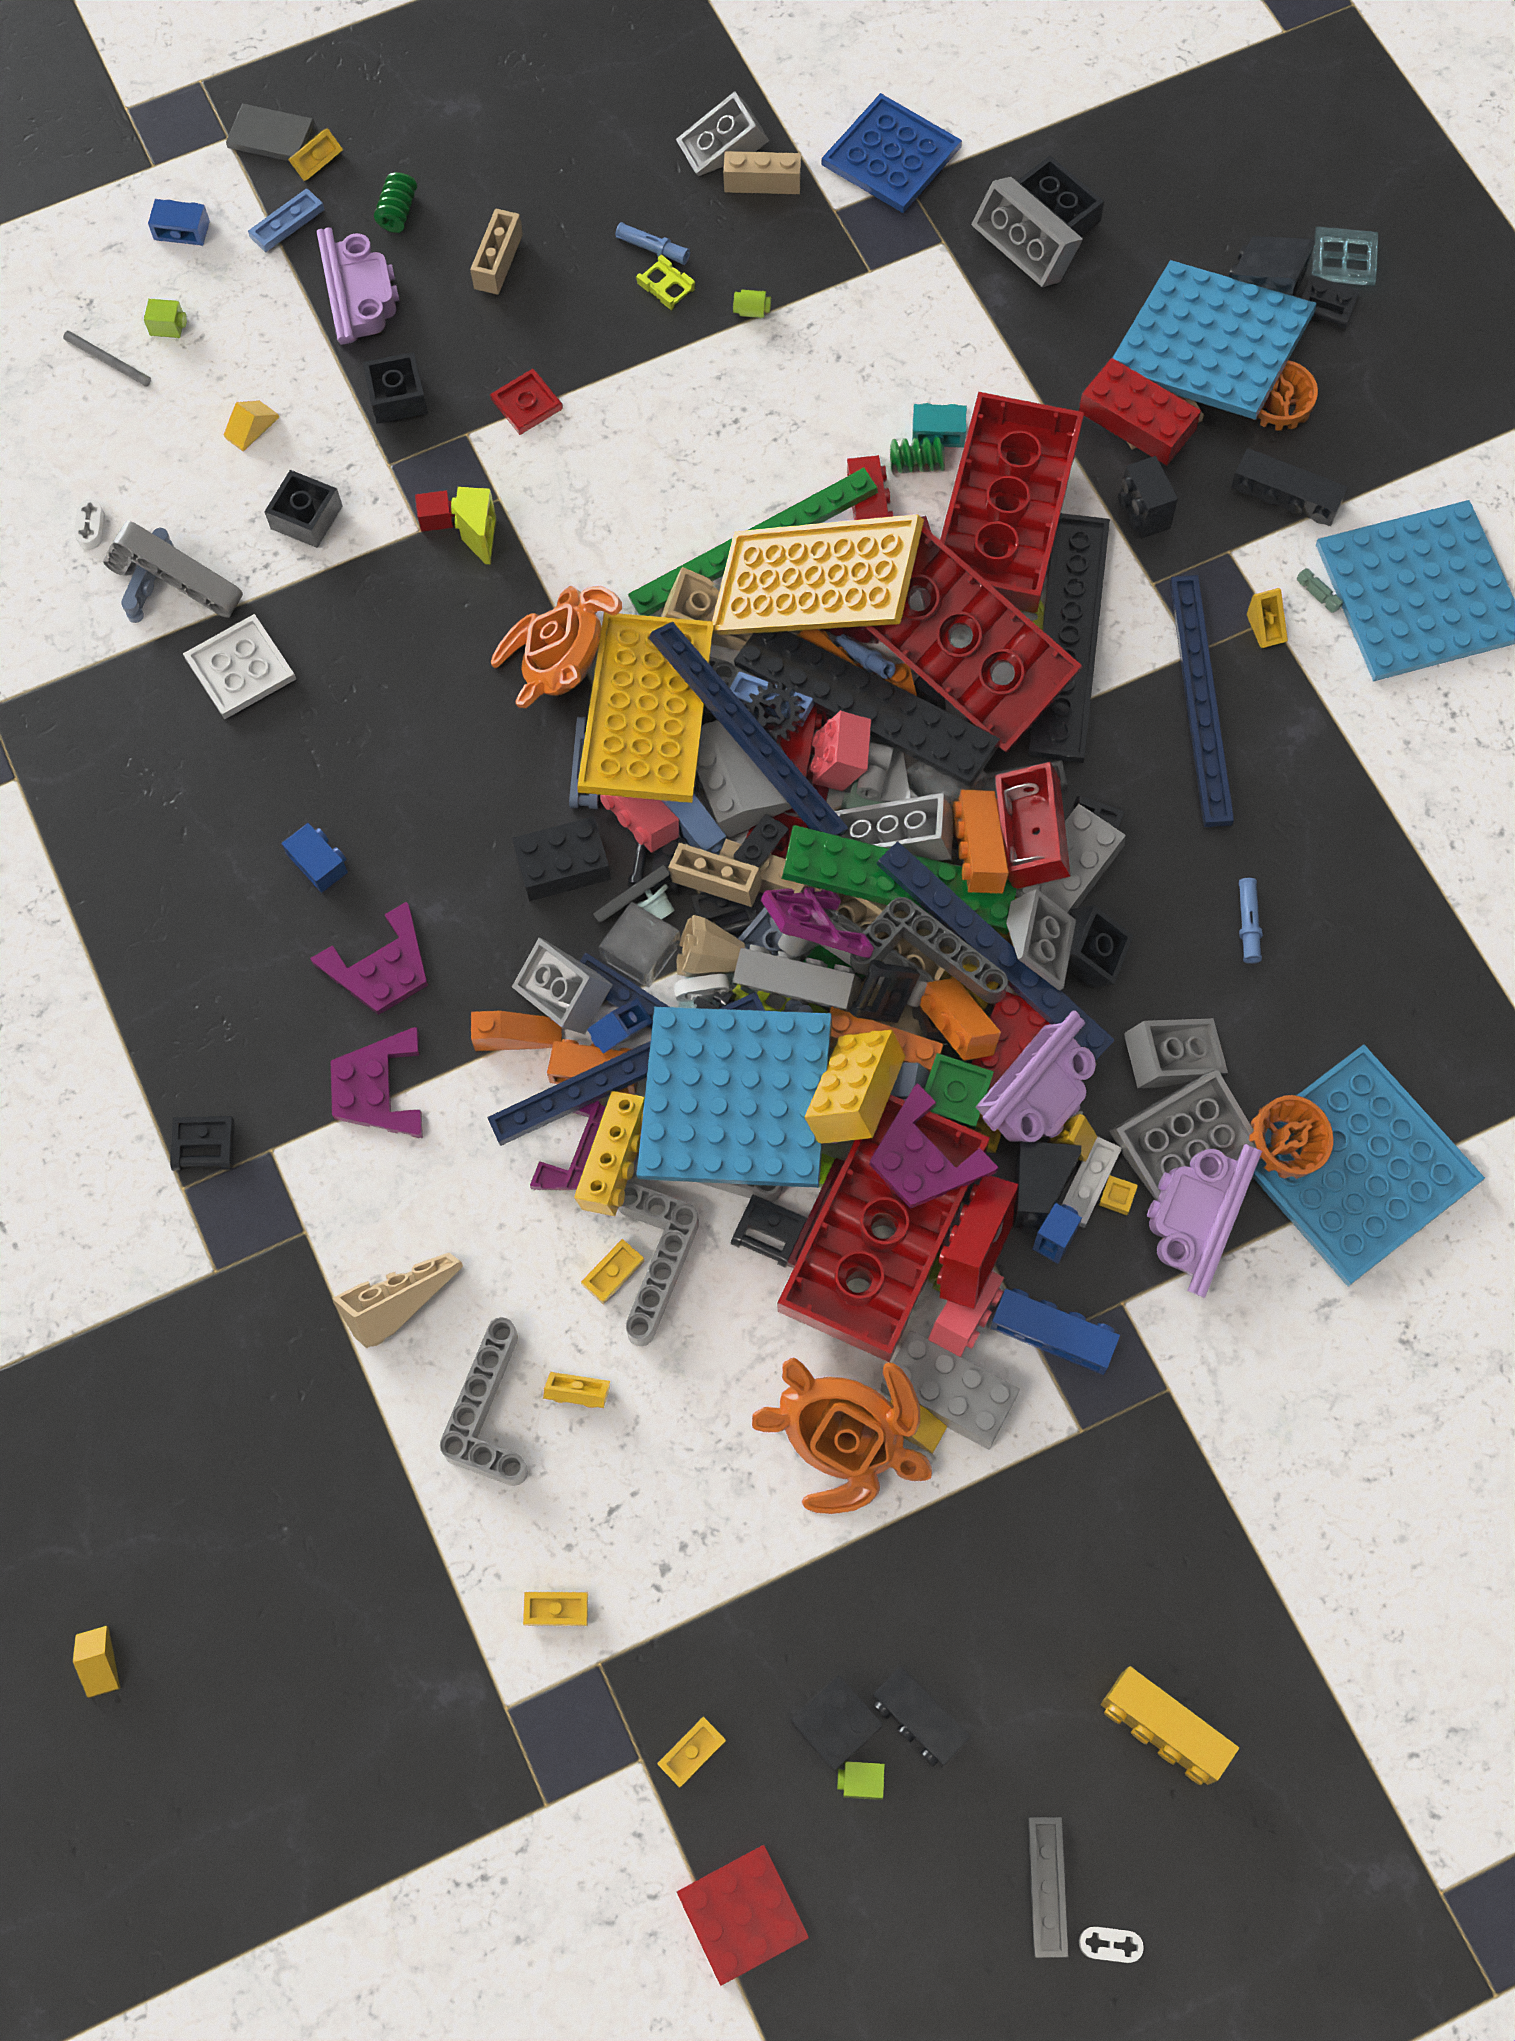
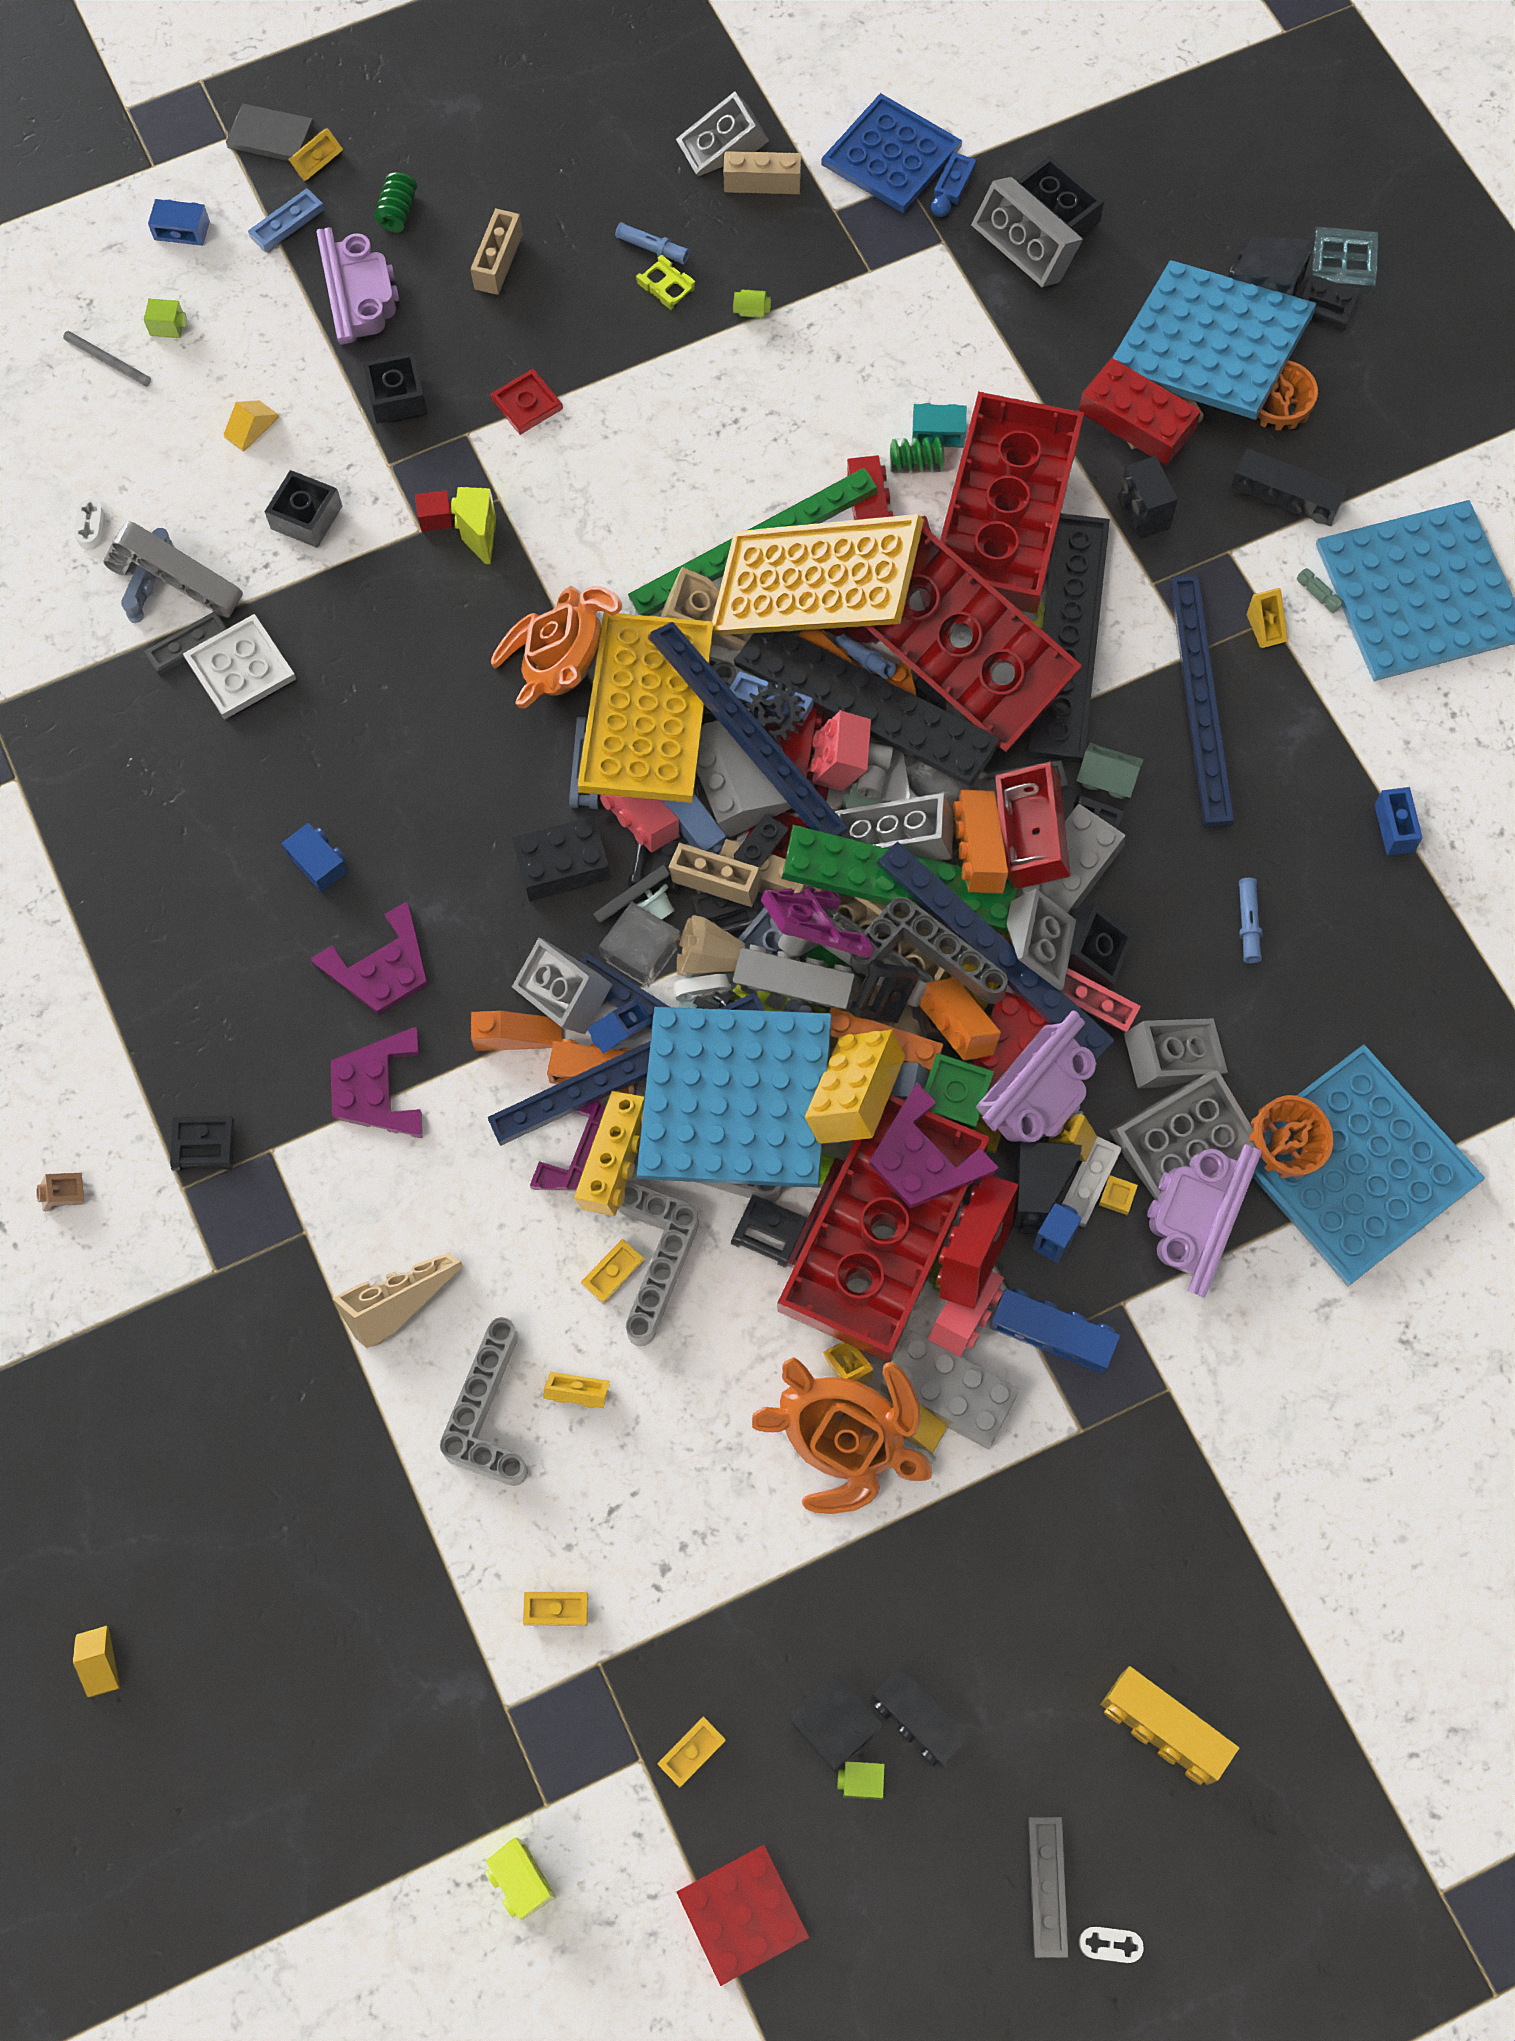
(60, 1190): none -> medium nougat bracket
(170, 651): none -> dark grey tile
(519, 1879): none -> neon yellow slope
(849, 1363): none -> yellow slope
(952, 183): none -> blue plate
(1100, 1001): none -> coral brick
(1109, 771): none -> sand green brick
(1398, 821): none -> blue brick

